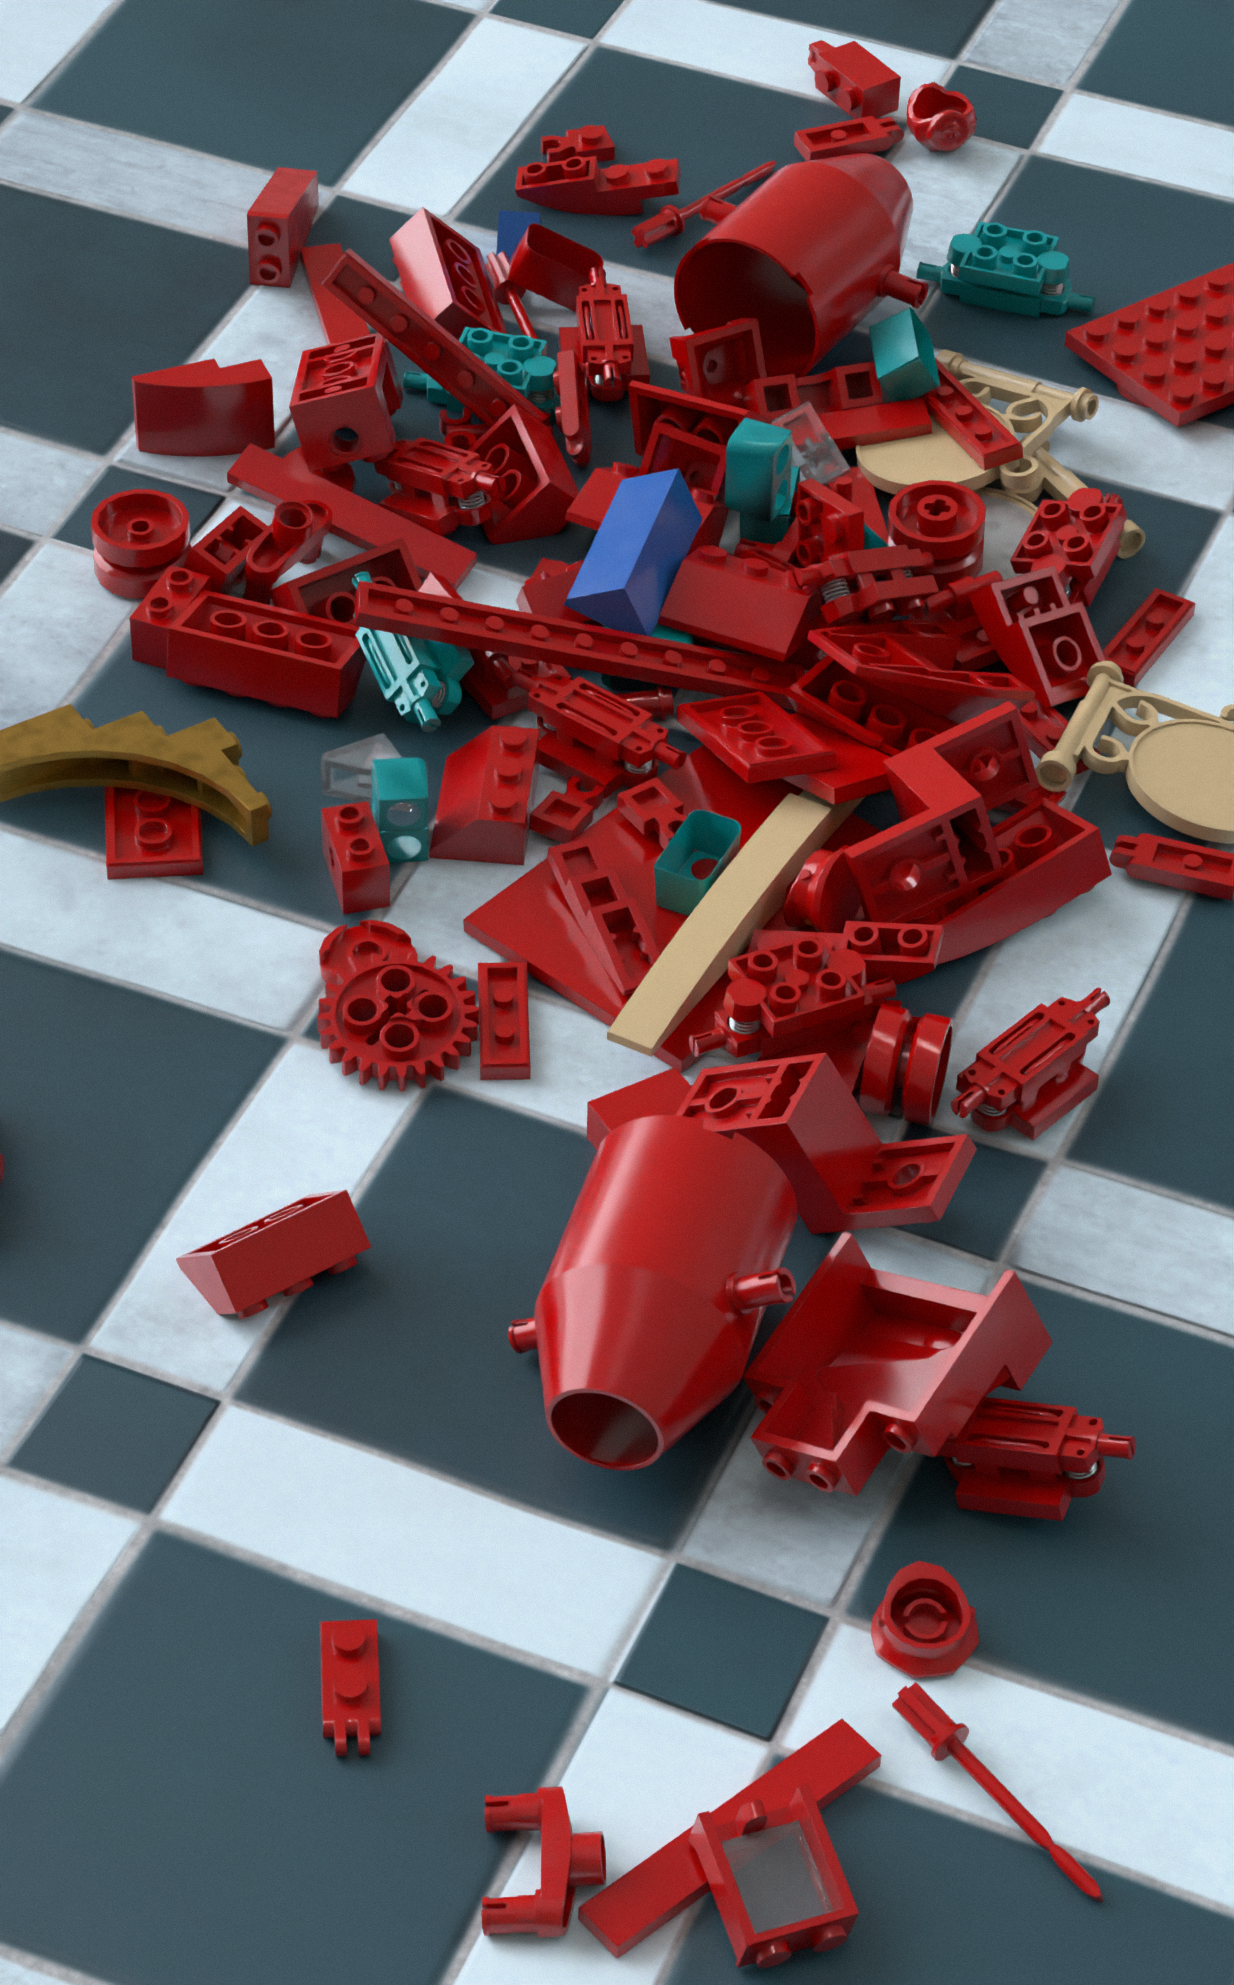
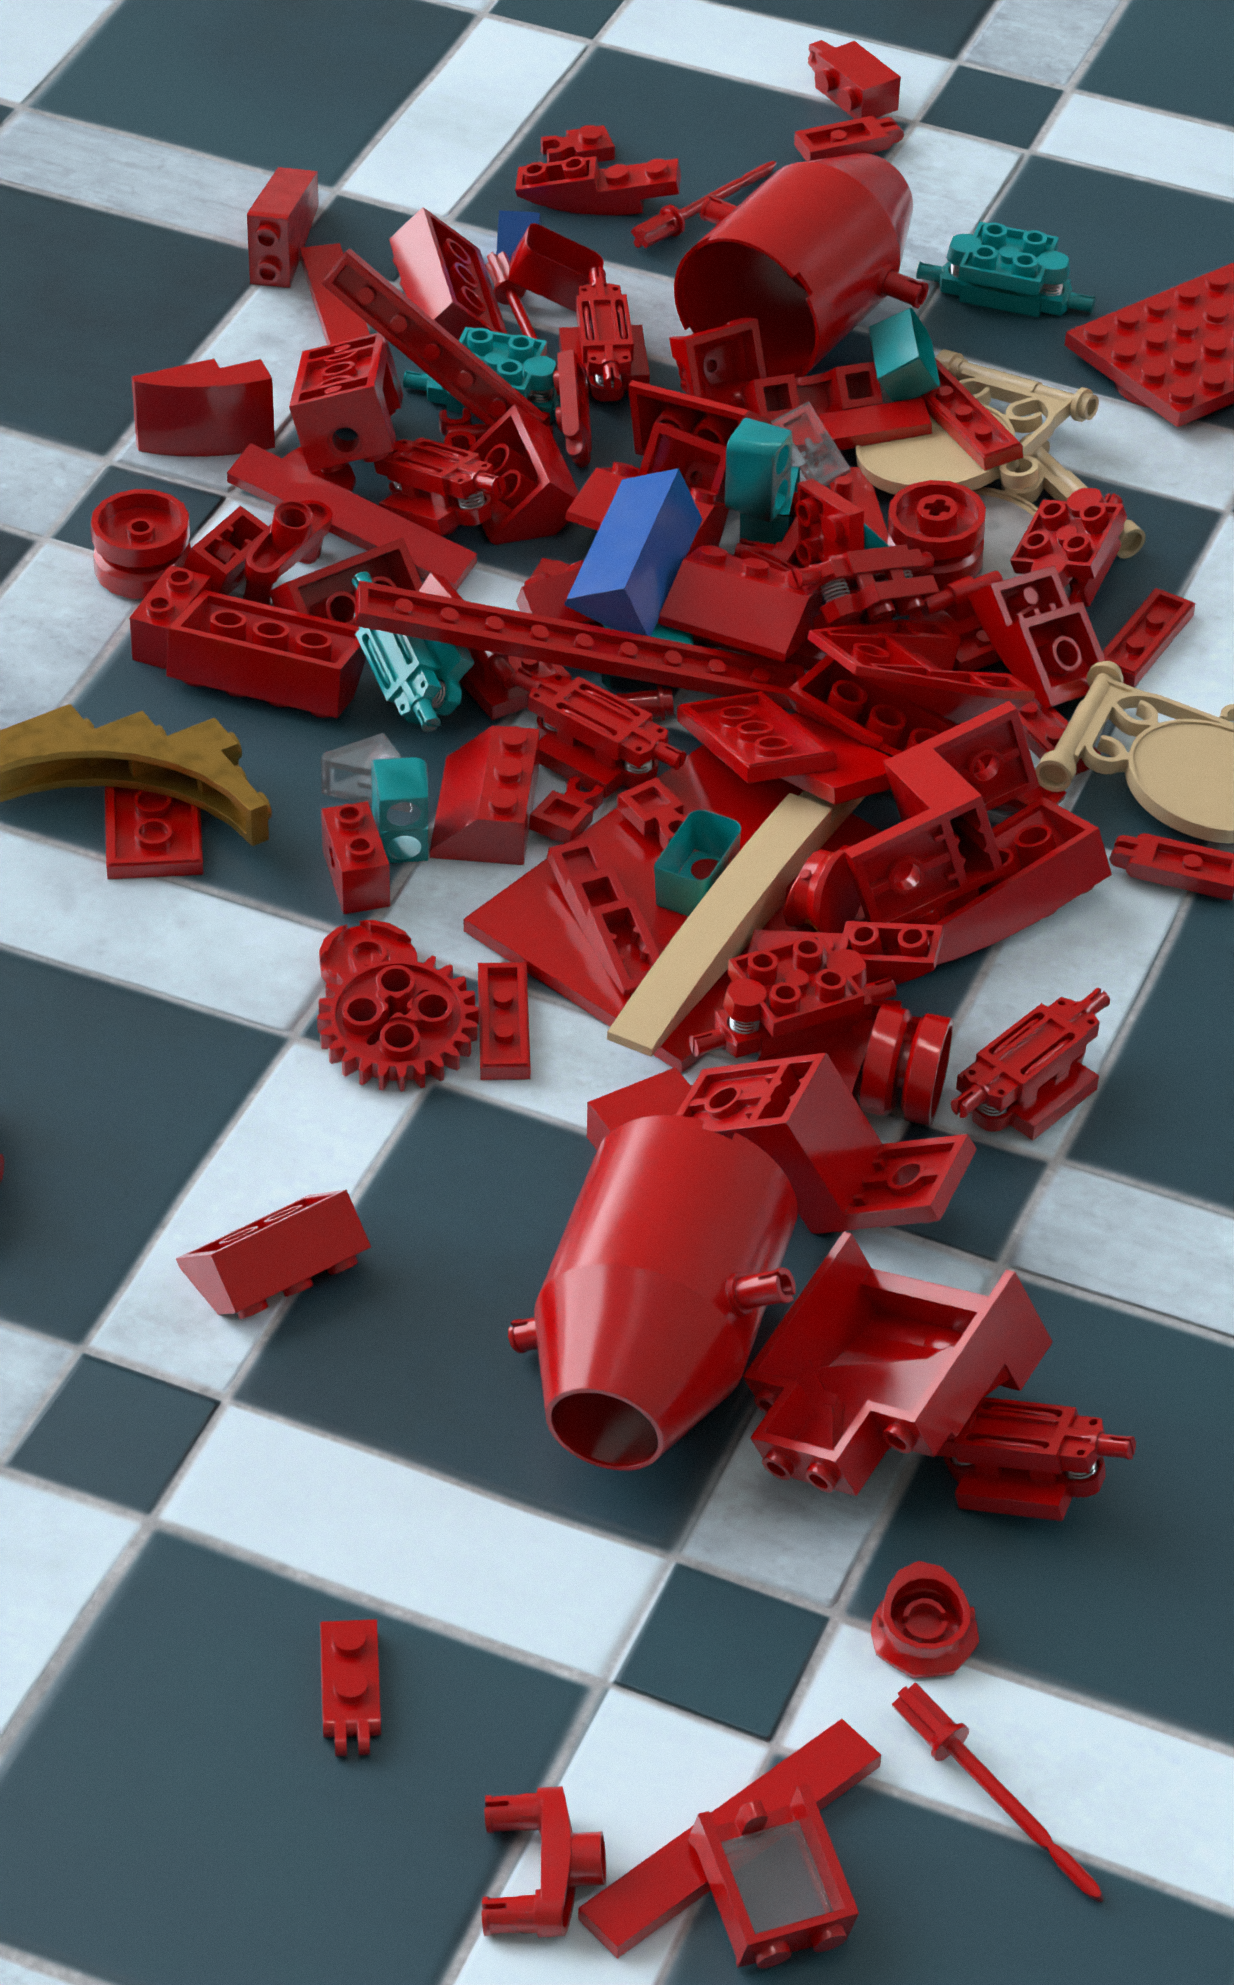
(940, 117): red hair -> none

